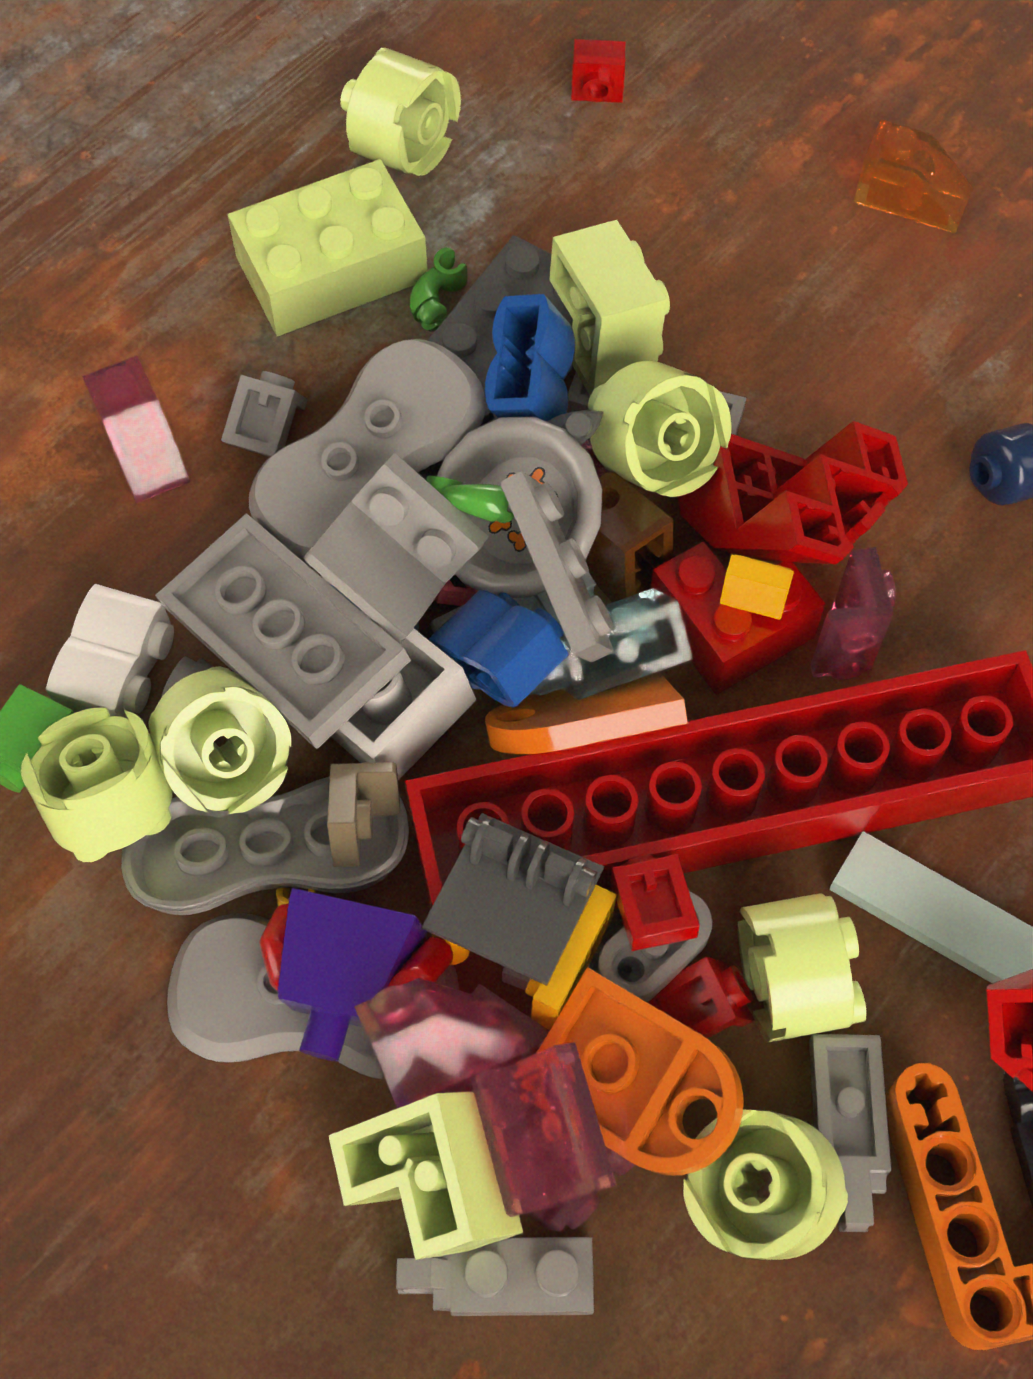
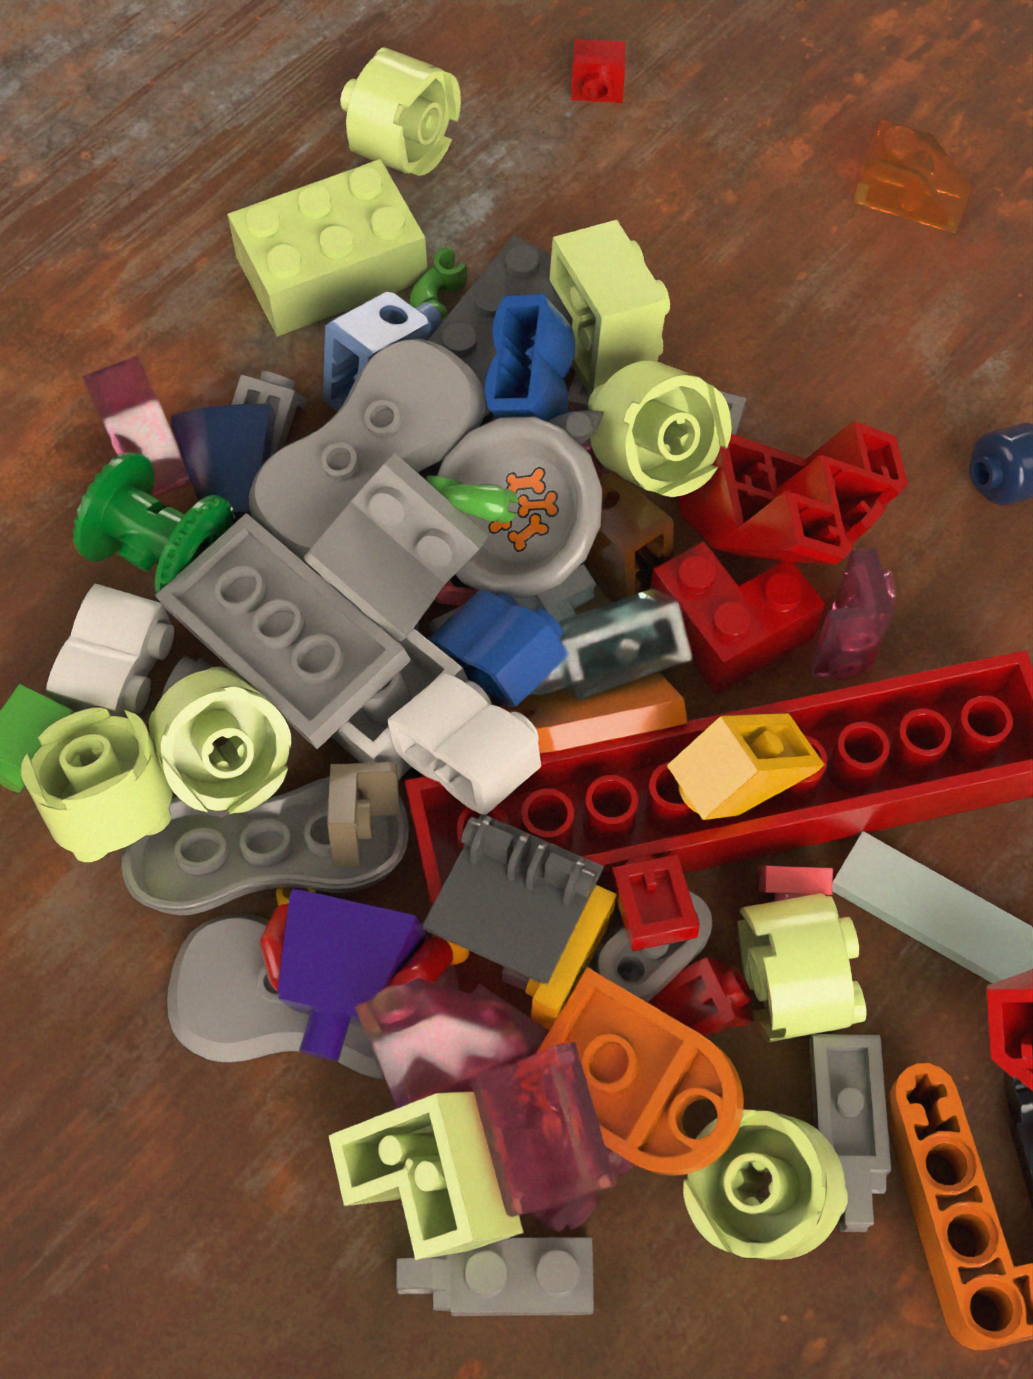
(124, 515): none -> green hose
(225, 449): none -> dark blue slope
(366, 331): none -> medium blue torso
(466, 742): none -> white brick
(559, 566): light grey plate -> none
(742, 763): none -> yellow slope
(756, 586): yellow tile -> none
(794, 881): none -> coral plate

